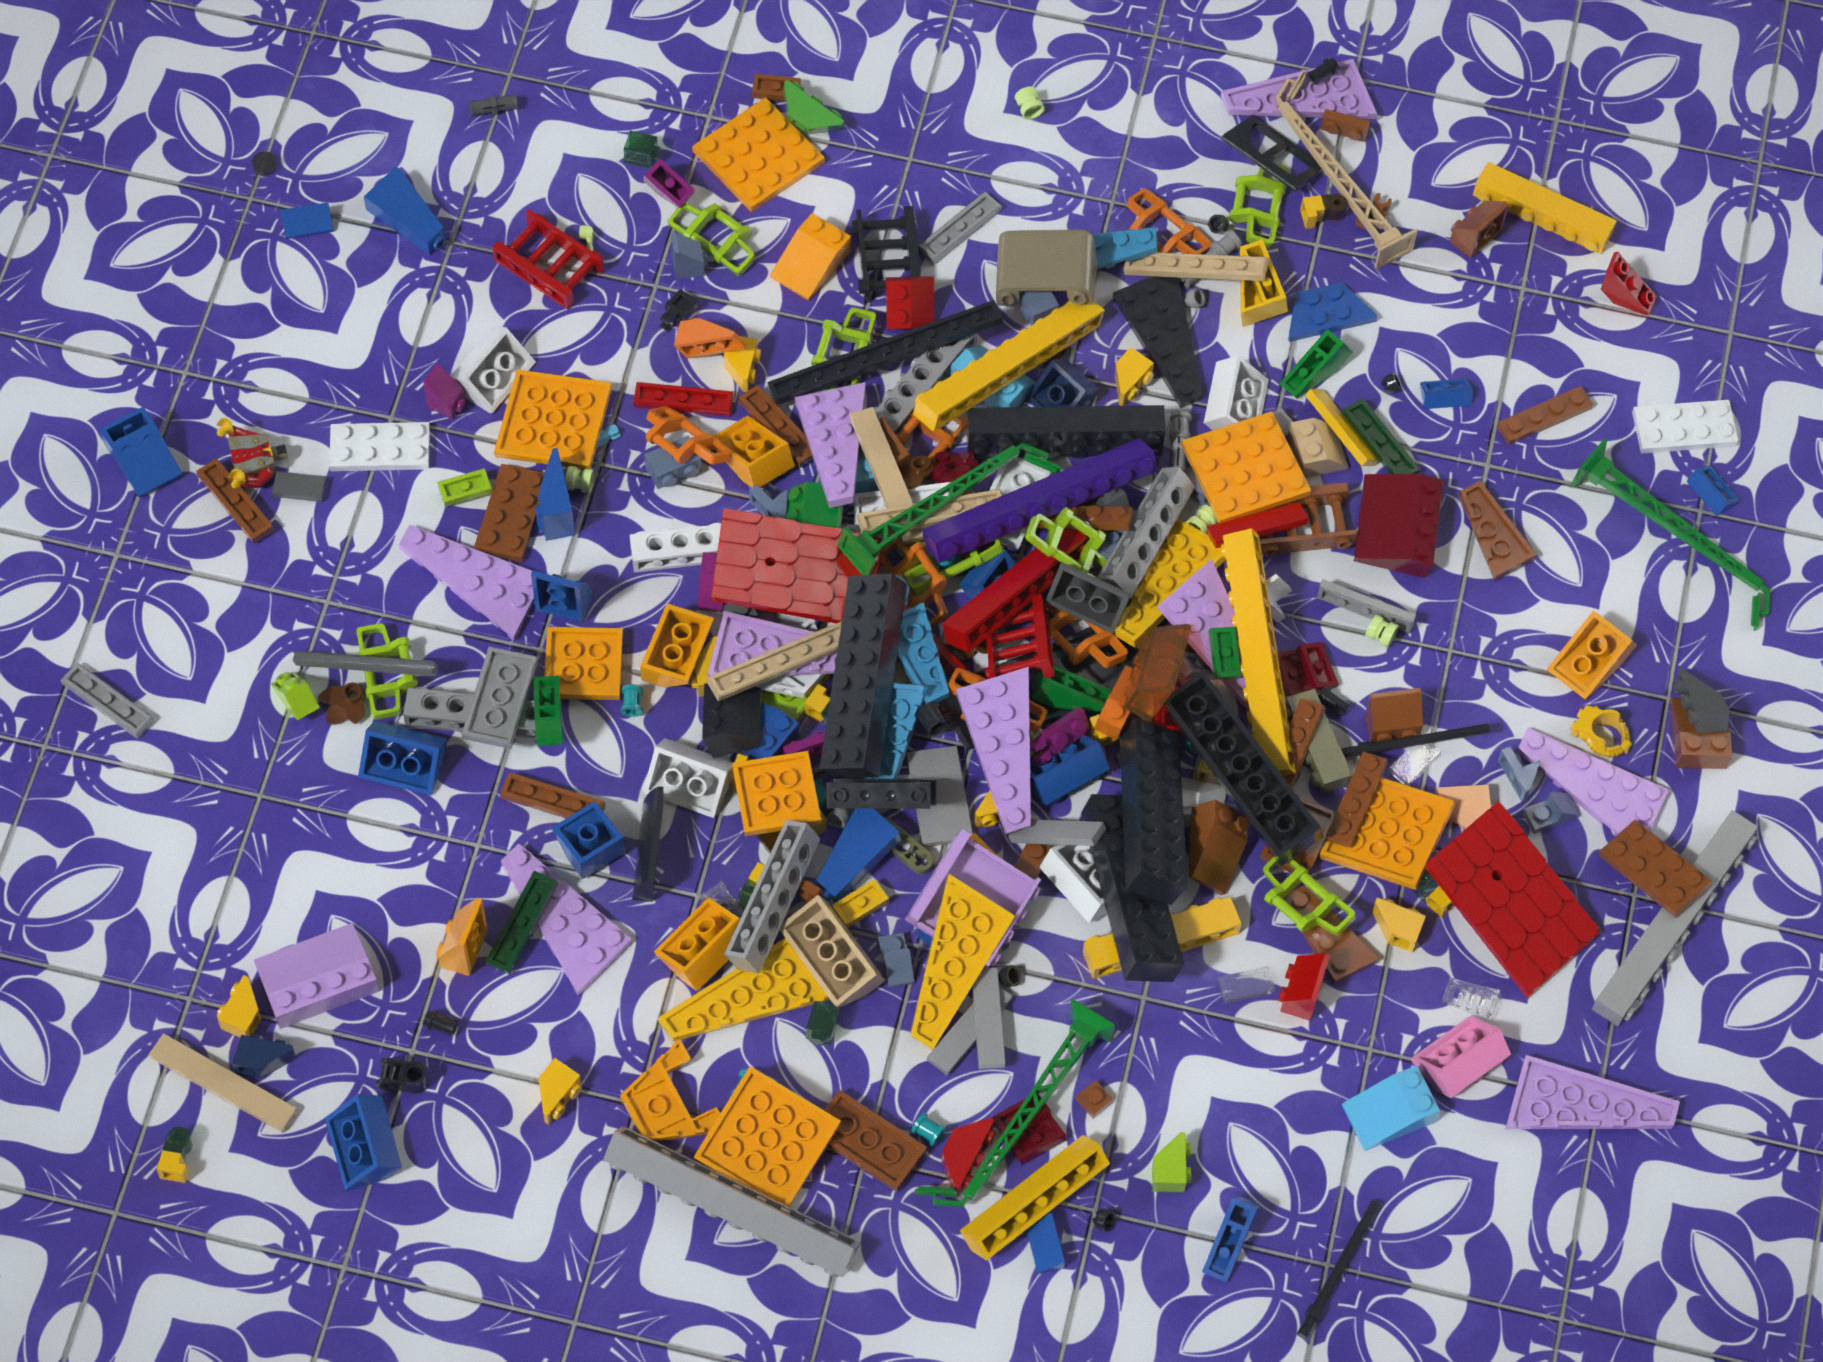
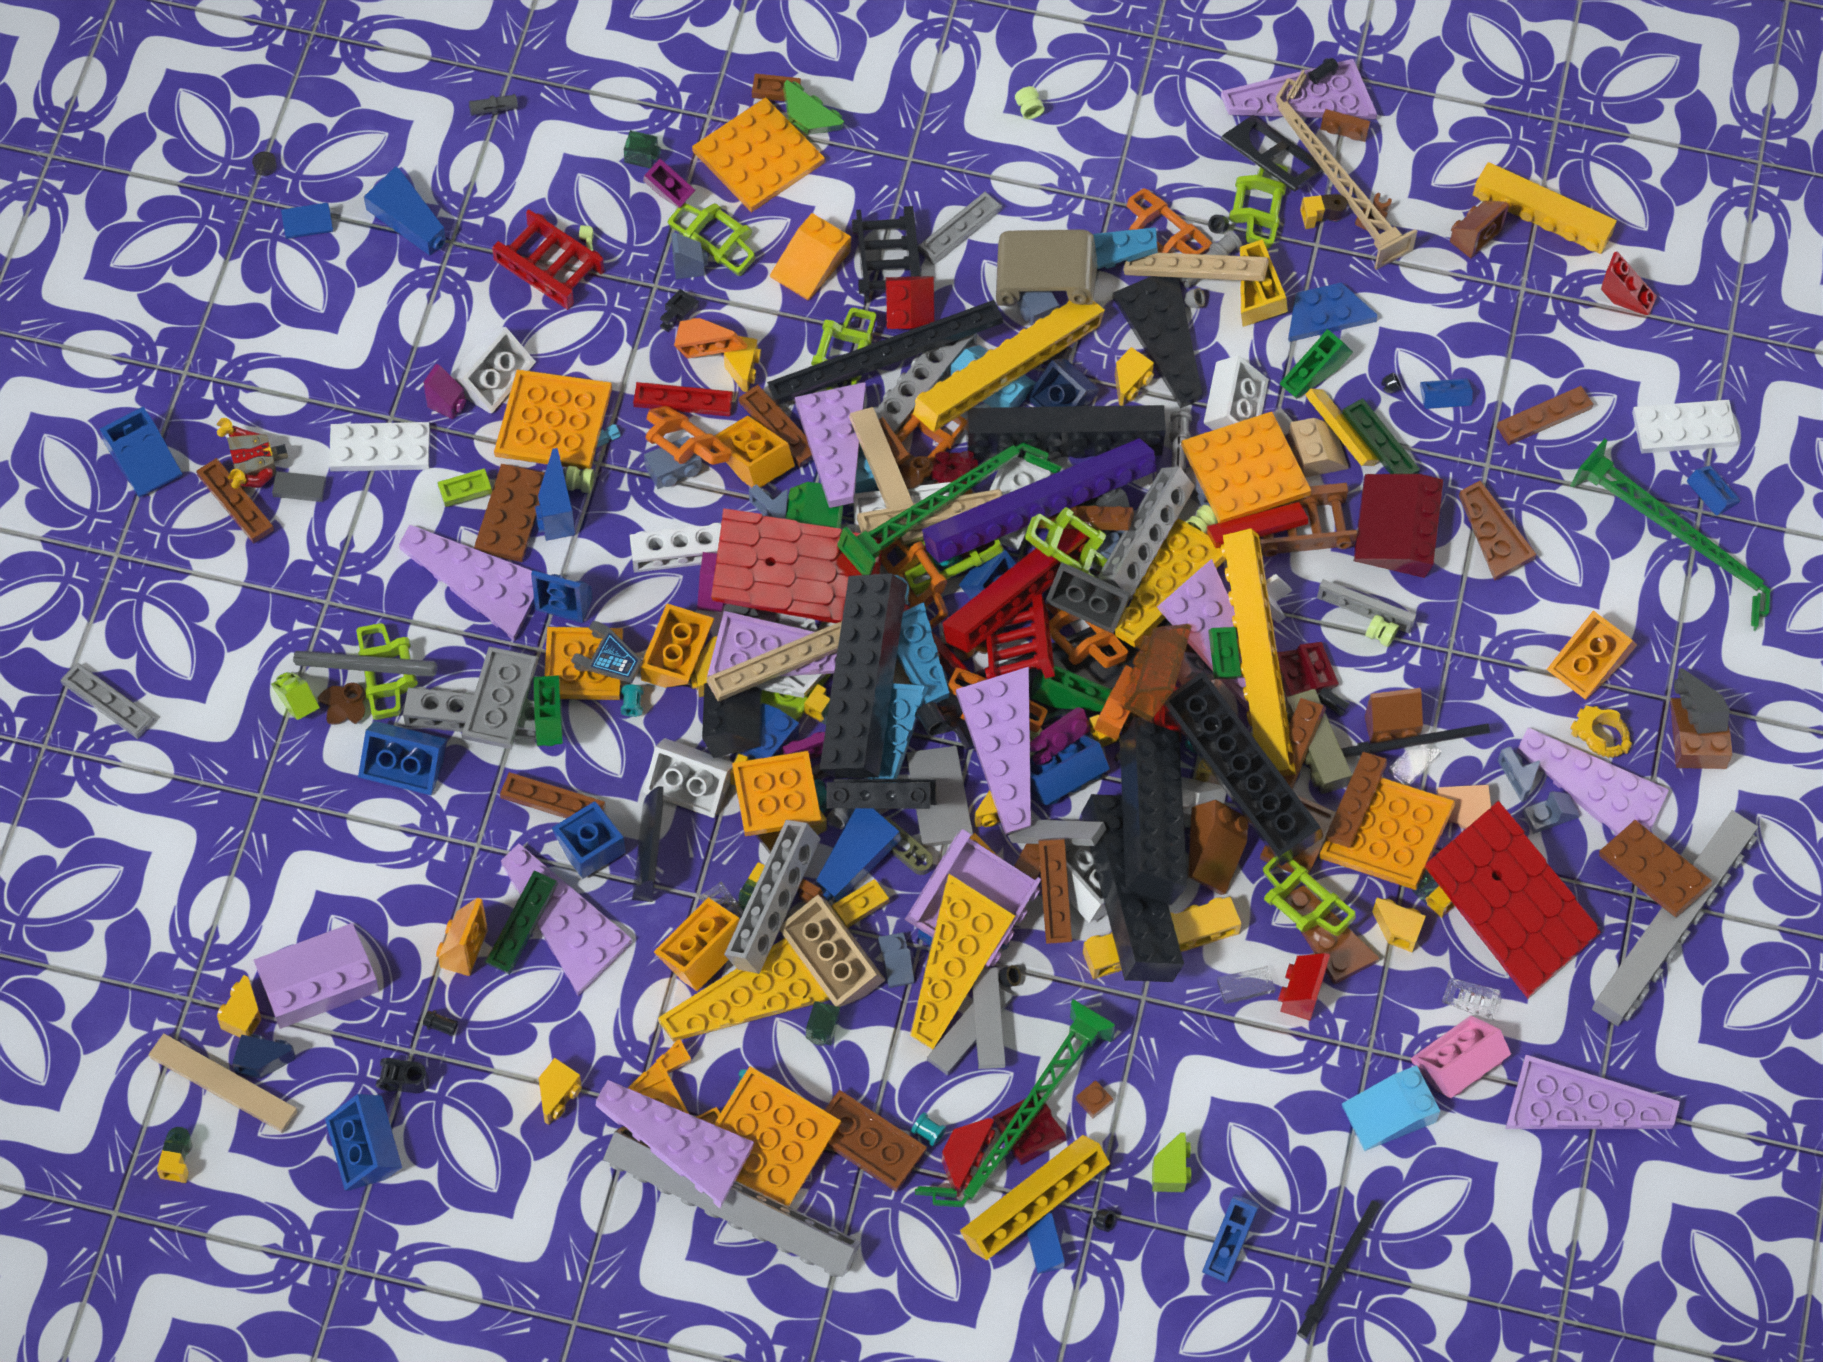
(611, 658): none -> flag
(685, 1143): none -> lavender wing
(1055, 890): none -> dark orange plate

